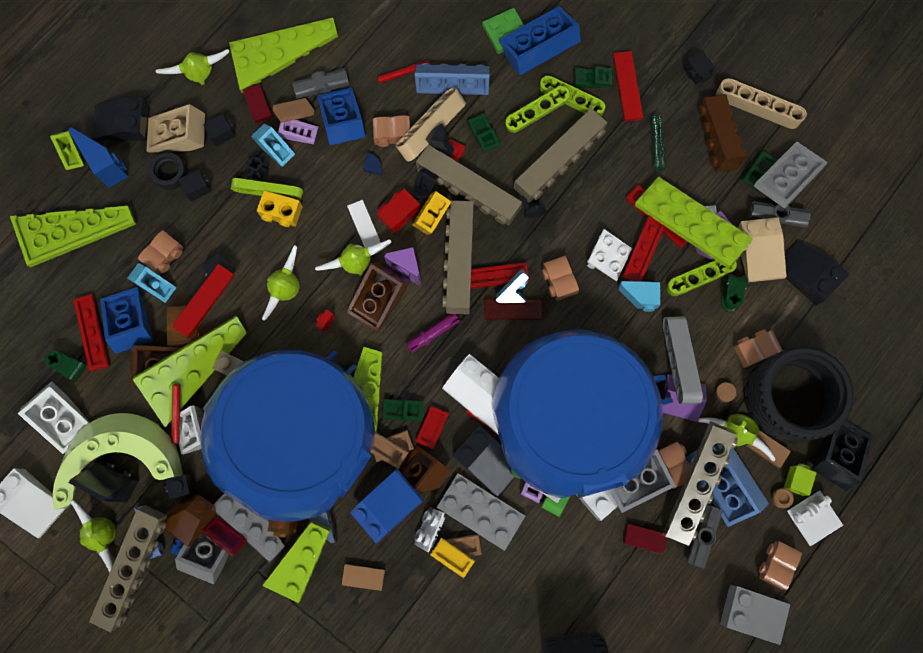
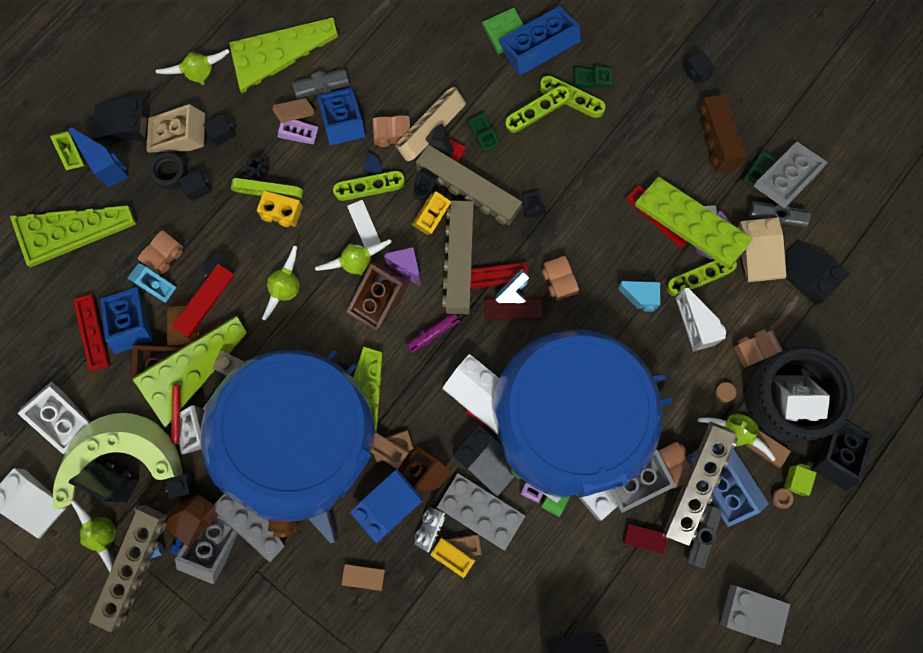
(66, 366): dark green piece -> none
(224, 536): dark red tile -> none
(257, 103): dark red tile -> none
(273, 144): medium azure slope -> none
(297, 566): lime wing -> none
(324, 320): red plate -> none
(369, 188): none -> lime beam
(398, 73): red bar -> none
(398, 210): red brick -> none
(402, 410): dark green slope -> none
(432, 427): red tile -> none
(440, 78): medium blue slope -> none
(560, 155): dark tan brick -> none
(609, 255): white hinge -> none
(627, 86): red tile -> none
(643, 250): red tile -> none
(658, 143): clear green pin -> none
(682, 360): light grey beam -> none
(685, 411): medium lavender slope -> none
(700, 323): none -> white slope
(733, 289): dark green piece -> none
(769, 102): tan beam -> none
(780, 565): nougat brick -> none
(799, 398): none -> white brick
(815, 517): white hinge -> none

